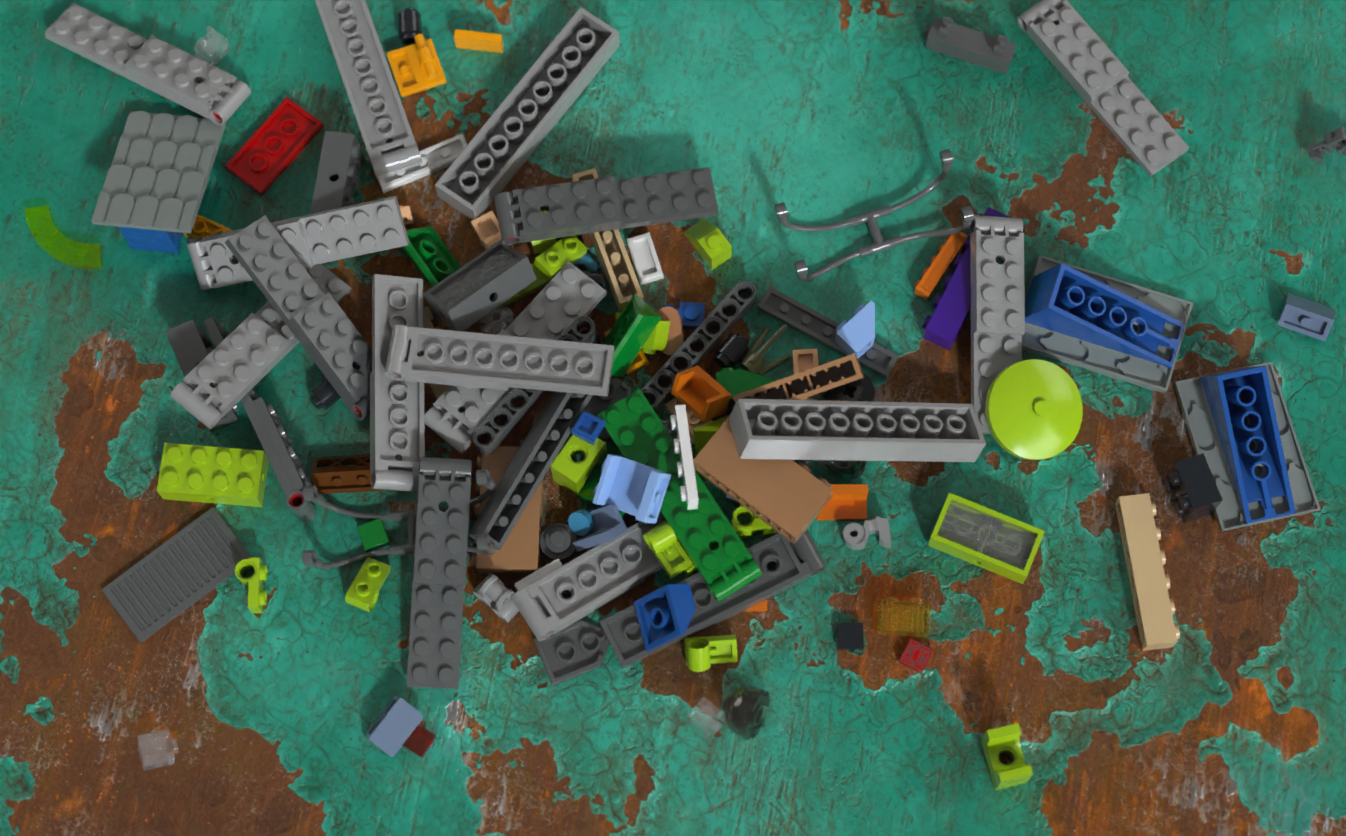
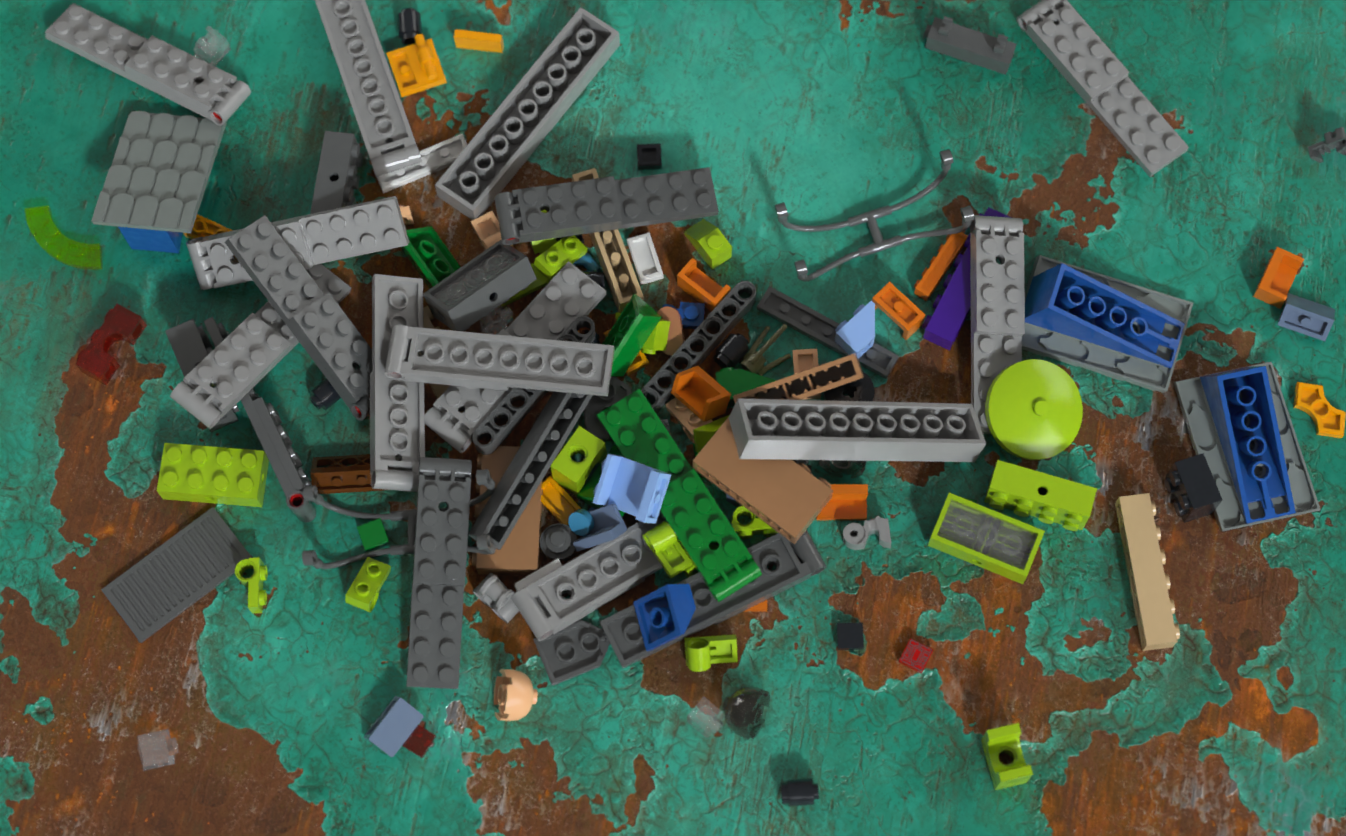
(118, 325): none -> clear red arch
(274, 146): red tile -> none
(514, 695): none -> light nougat cylinder
(557, 500): none -> light orange tile
(588, 427): blue tile -> none
(649, 156): none -> black tile
(685, 467): white plate -> none
(701, 286): none -> orange panel
(799, 792): none -> black brick
(899, 309): none -> orange panel
(903, 617): clear yellow brick -> none
(1040, 496): none -> lime brick
(1278, 277): none -> orange panel
(1327, 419): none -> light orange tile

